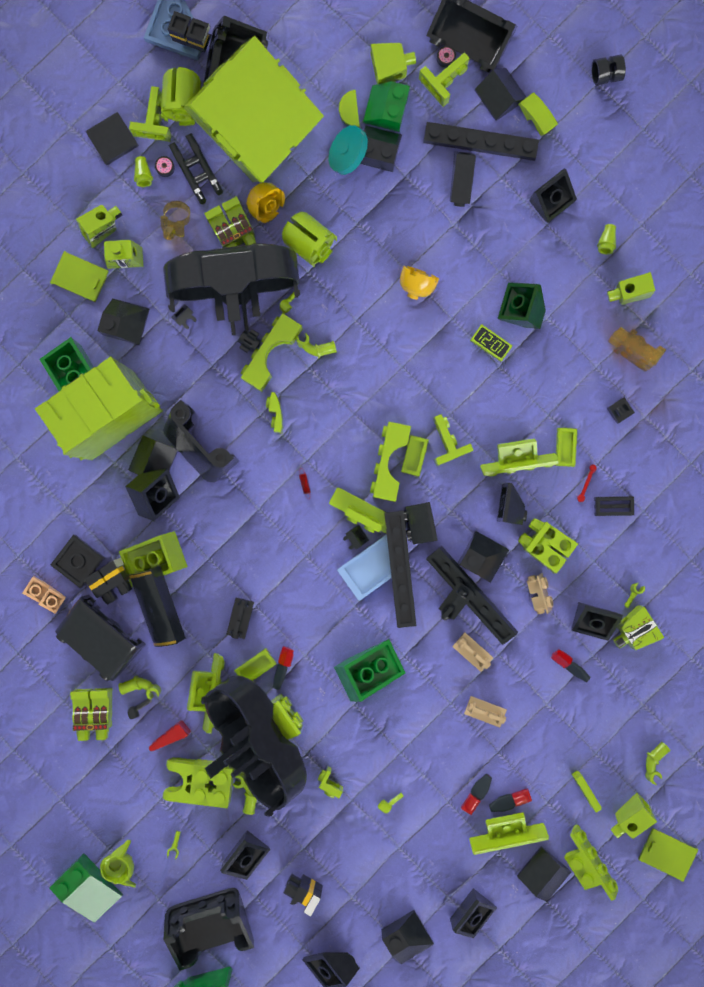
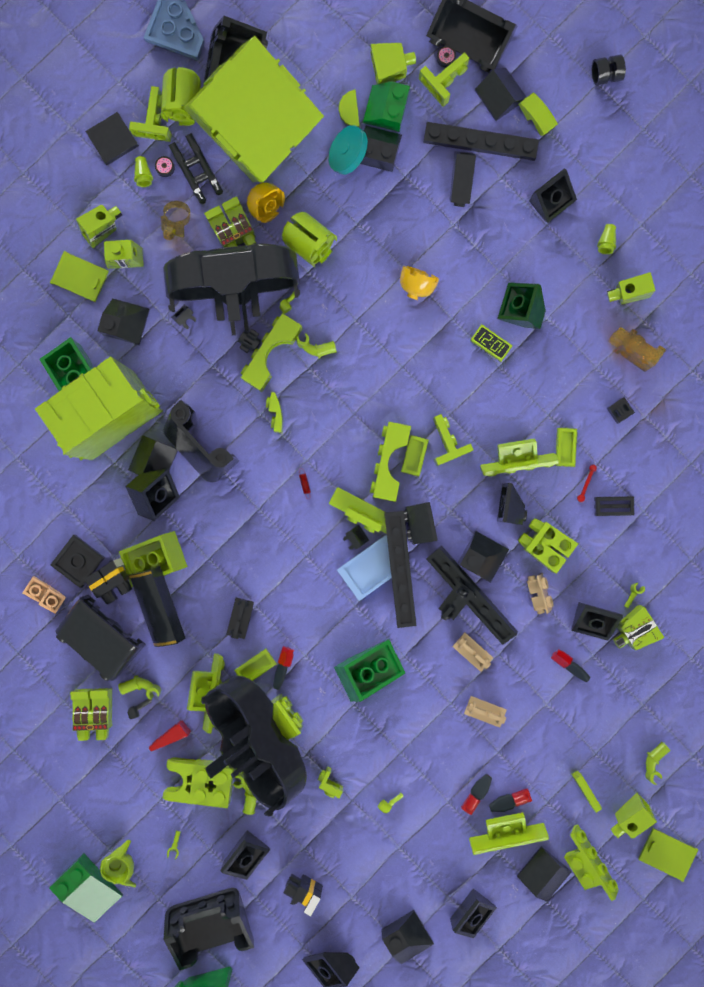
(189, 31): black hips -> none

